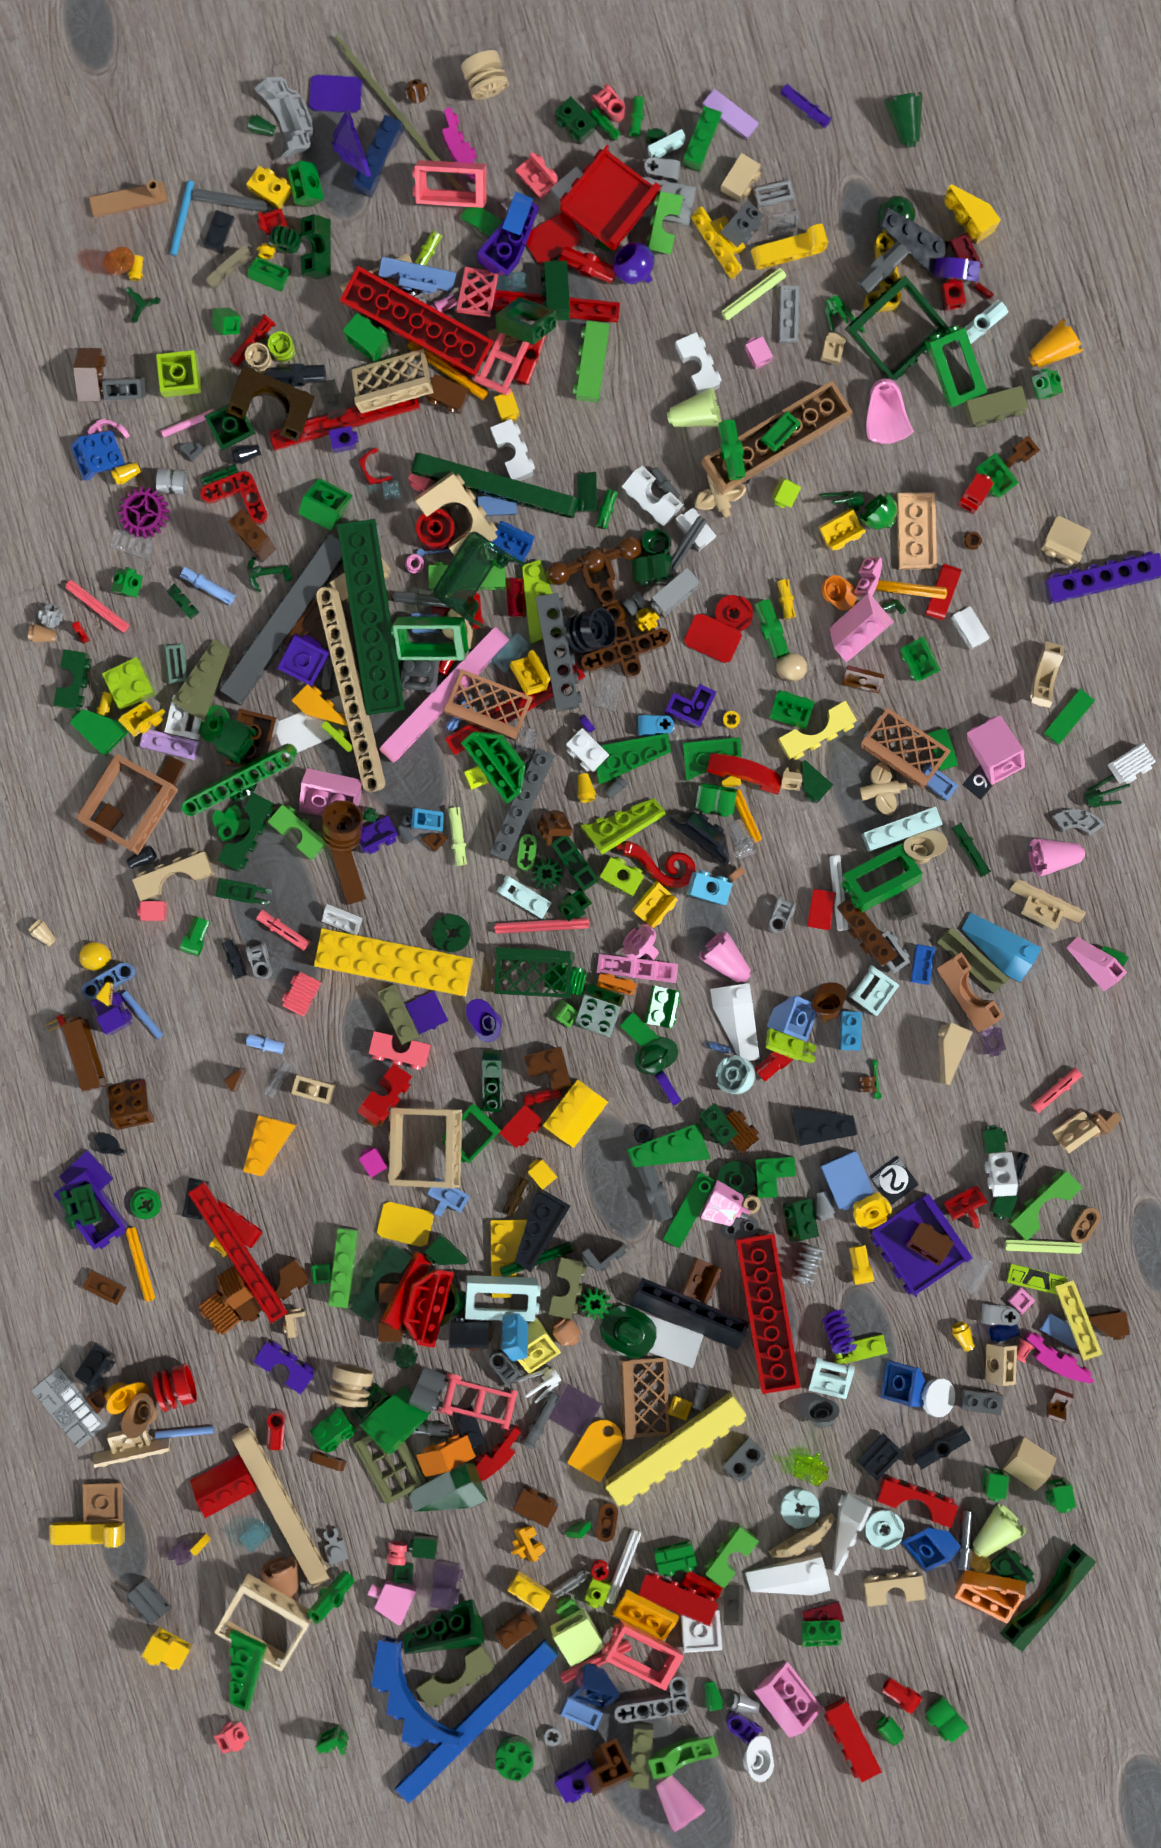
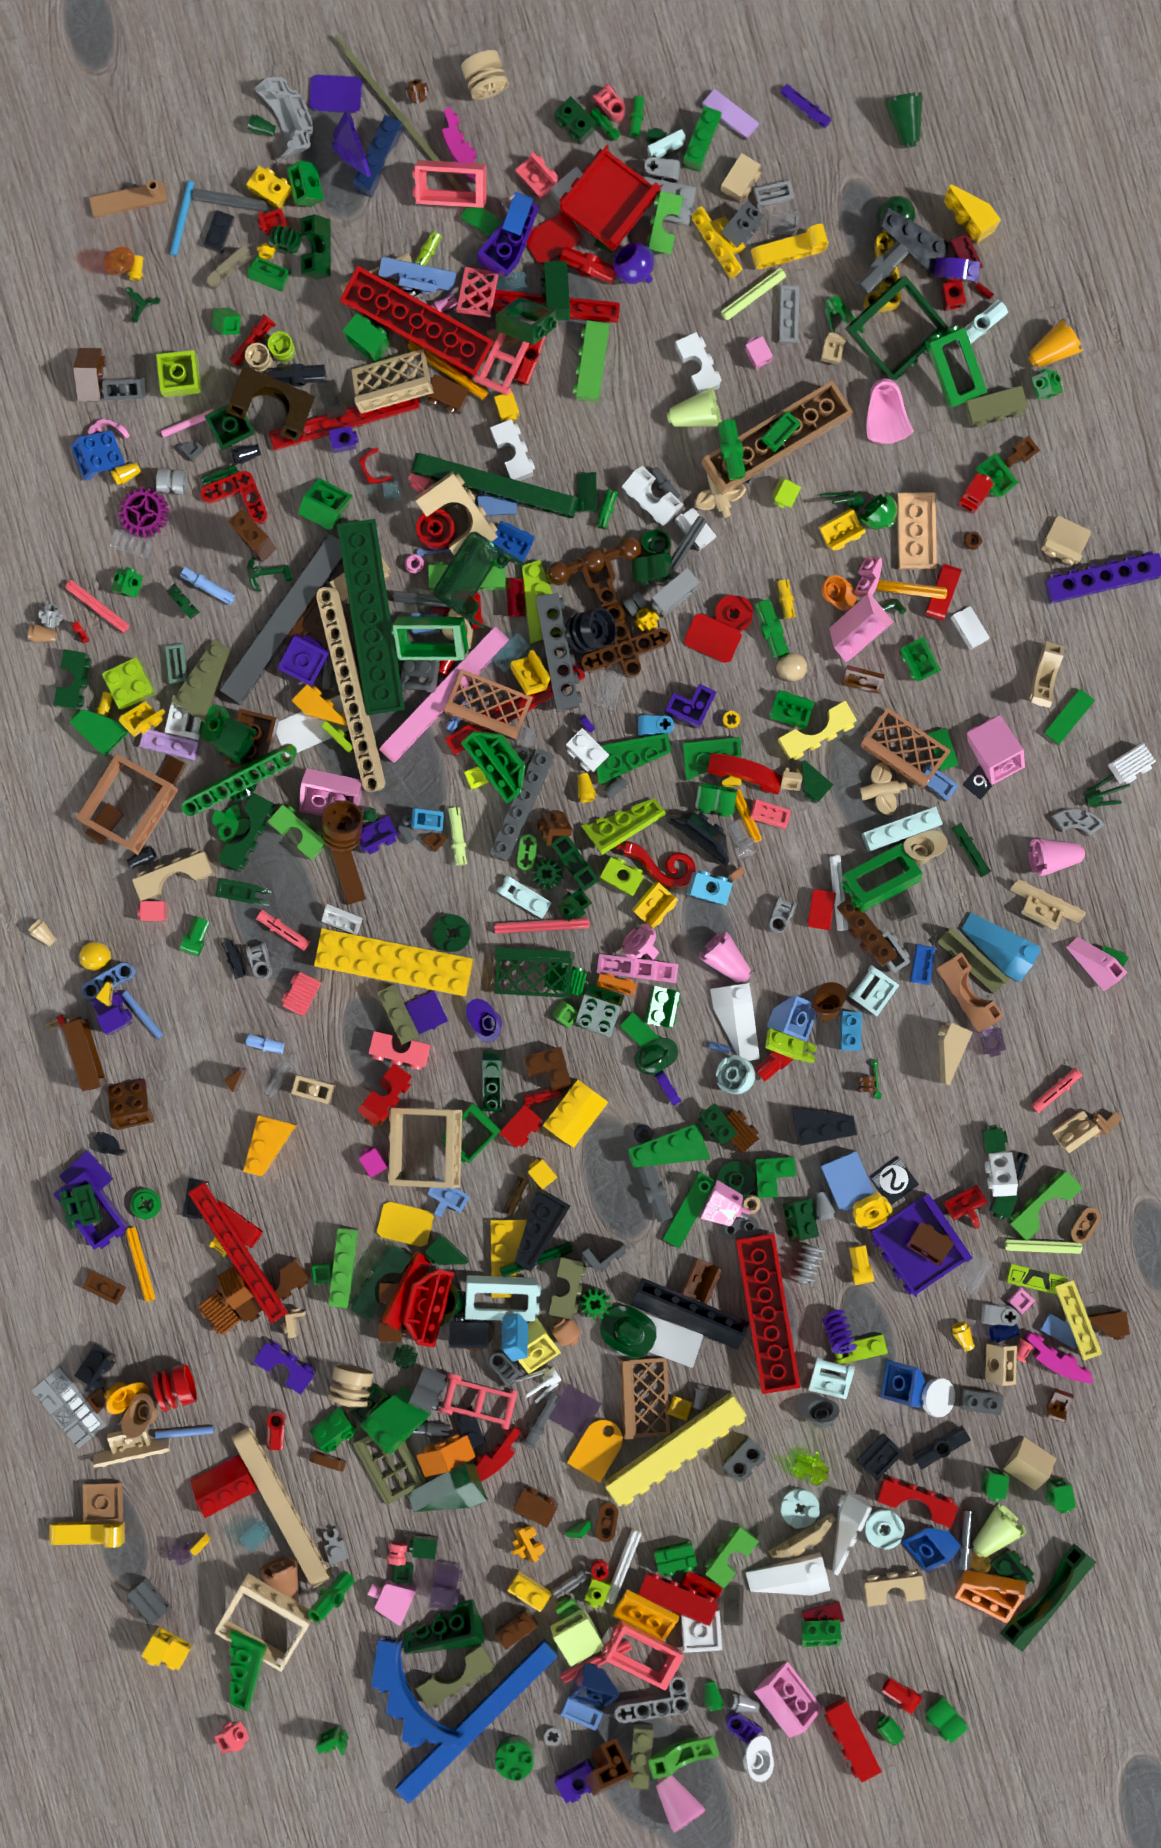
(770, 814): none -> coral plate

